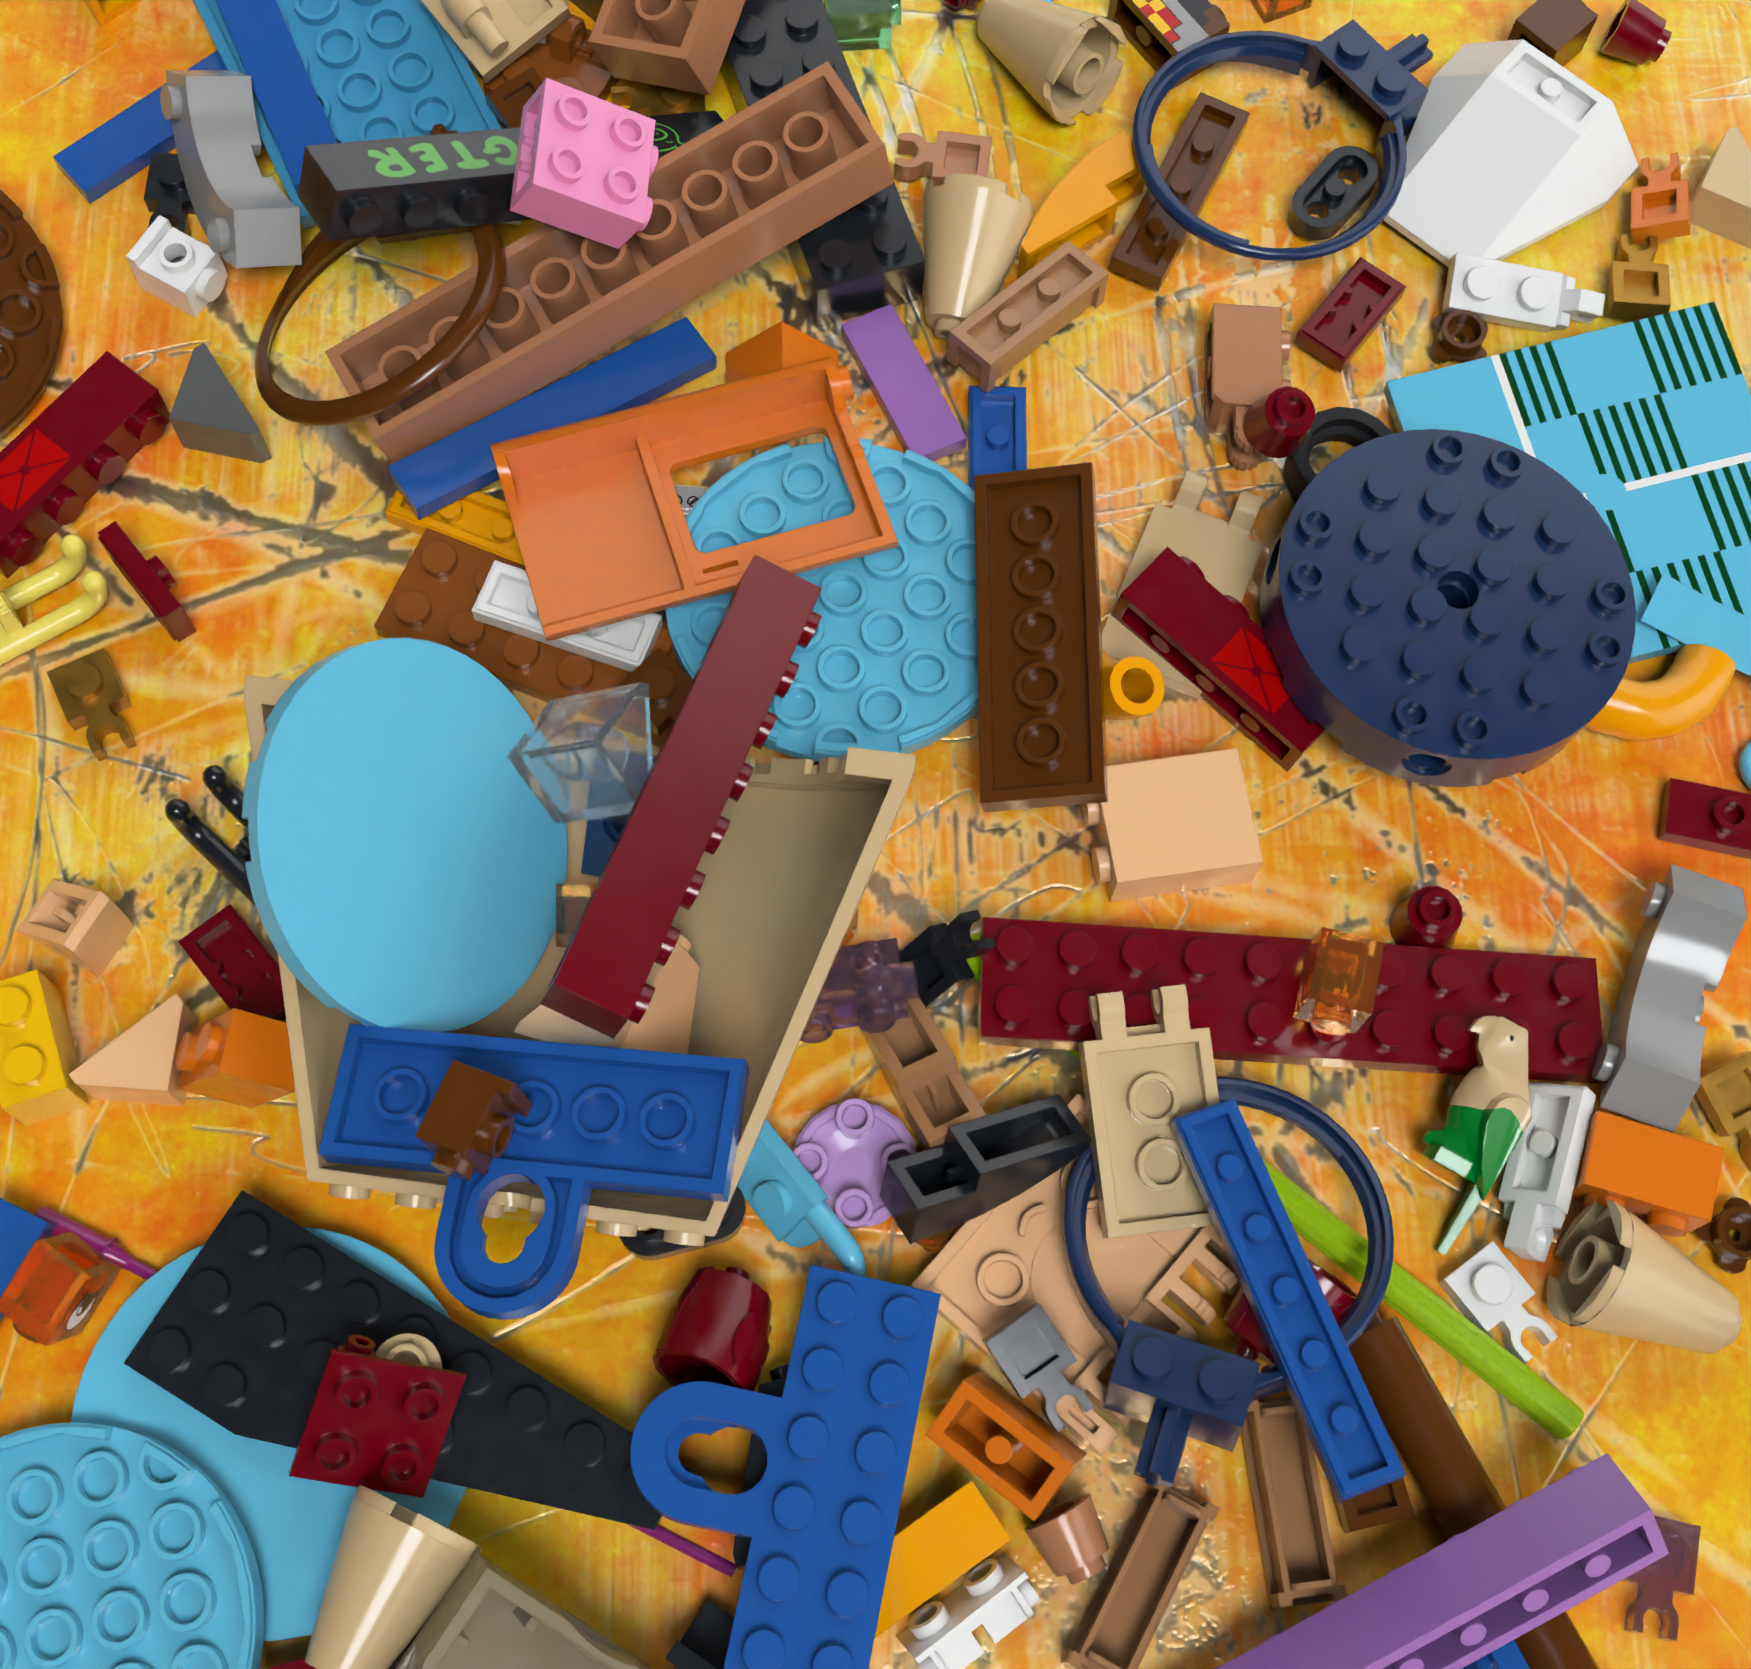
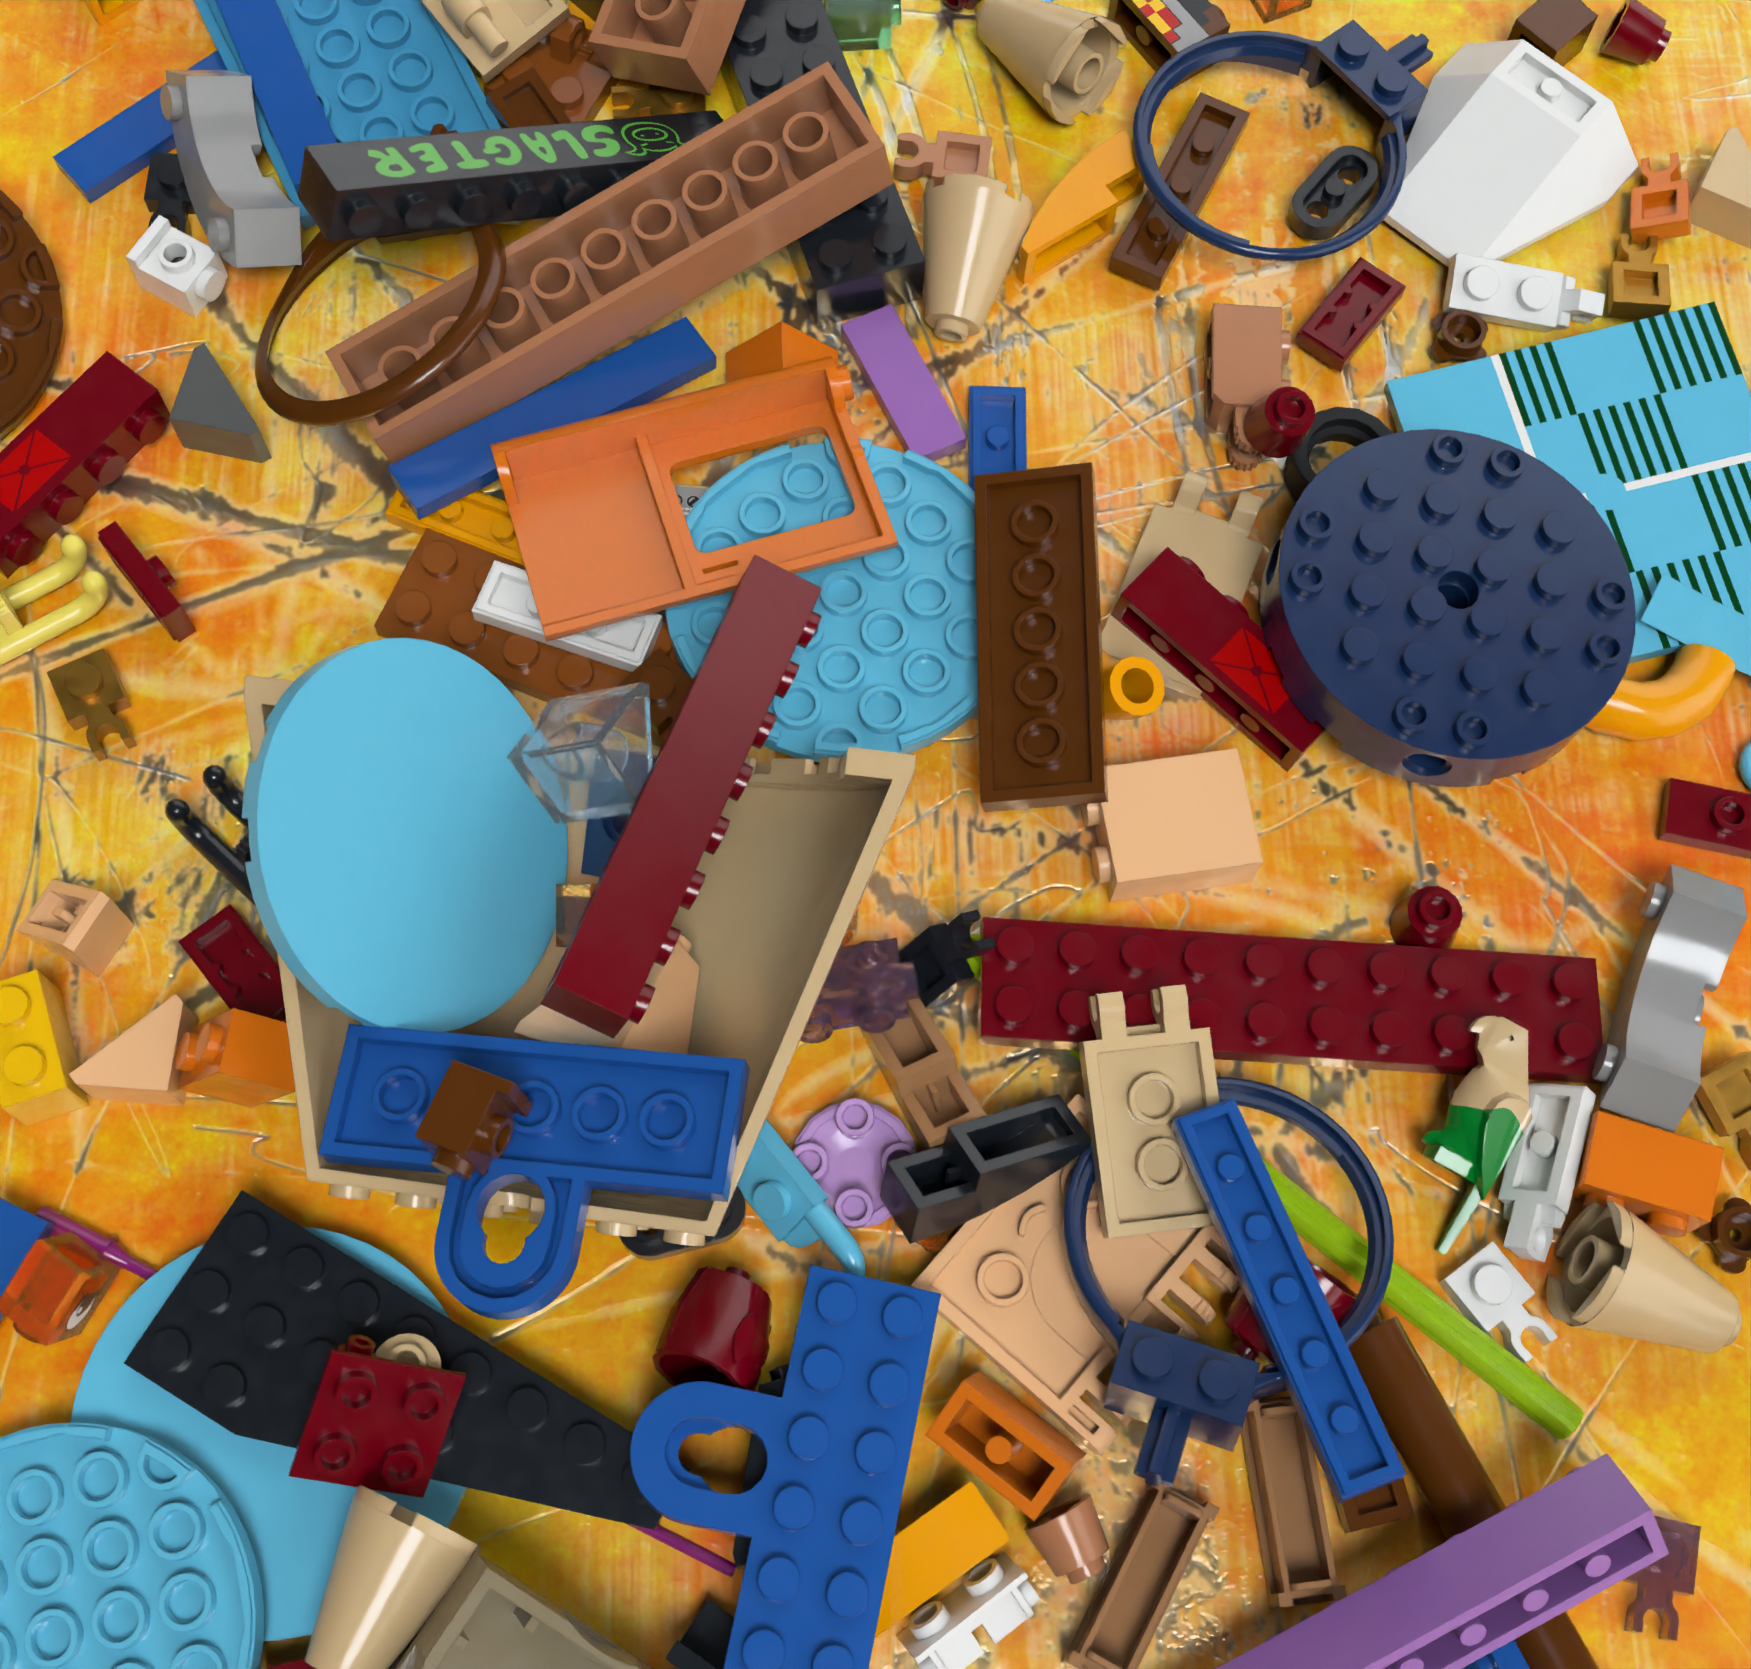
(584, 165): bright pink brick -> none
(1026, 314): medium nougat container -> none
(1033, 1357): plate -> none
(1338, 981): clear orange brick -> none

